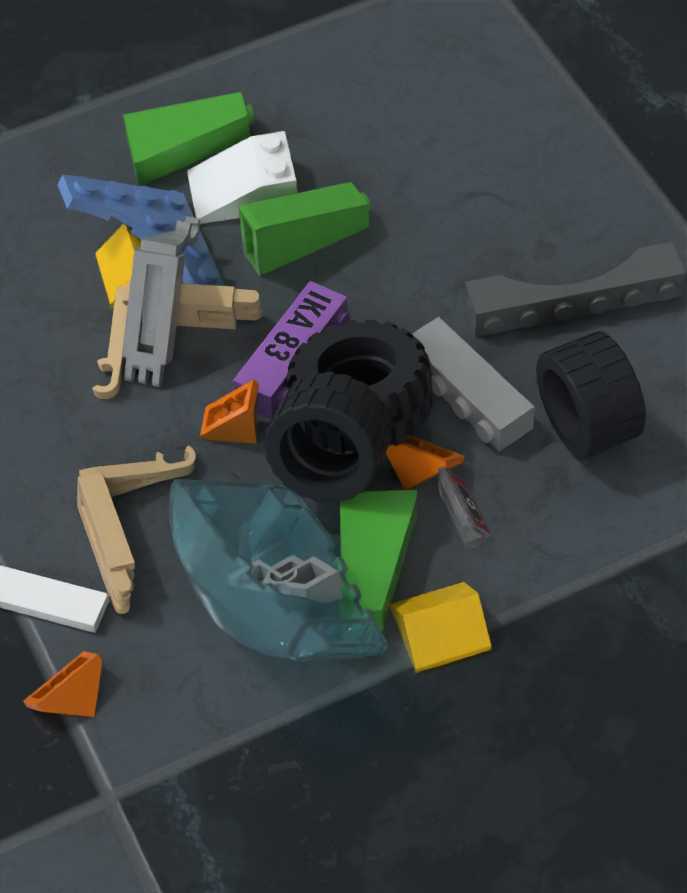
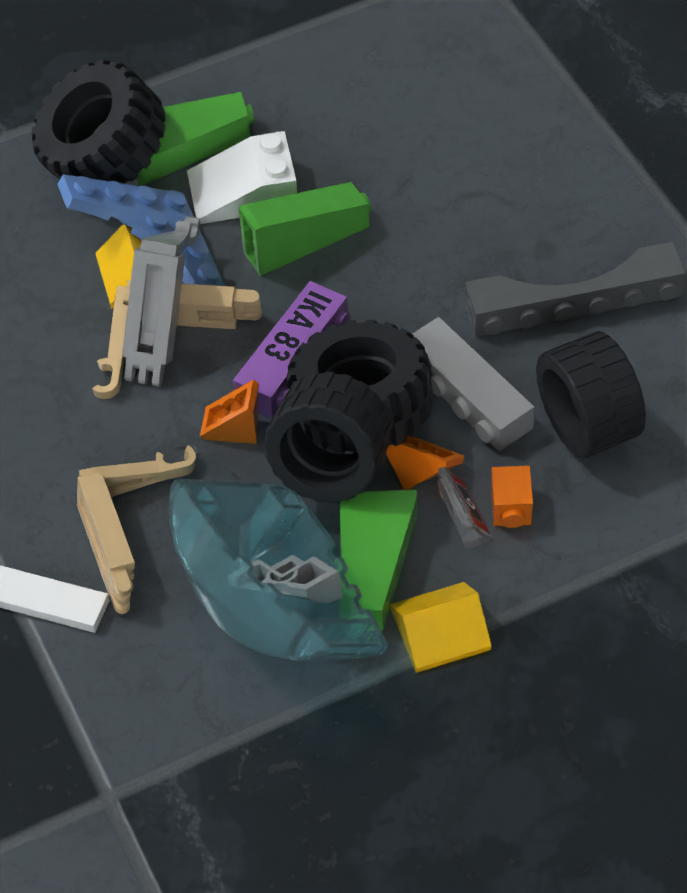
(71, 689): orange slope -> none
(80, 105): none -> black tyre
(511, 496): none -> orange brick

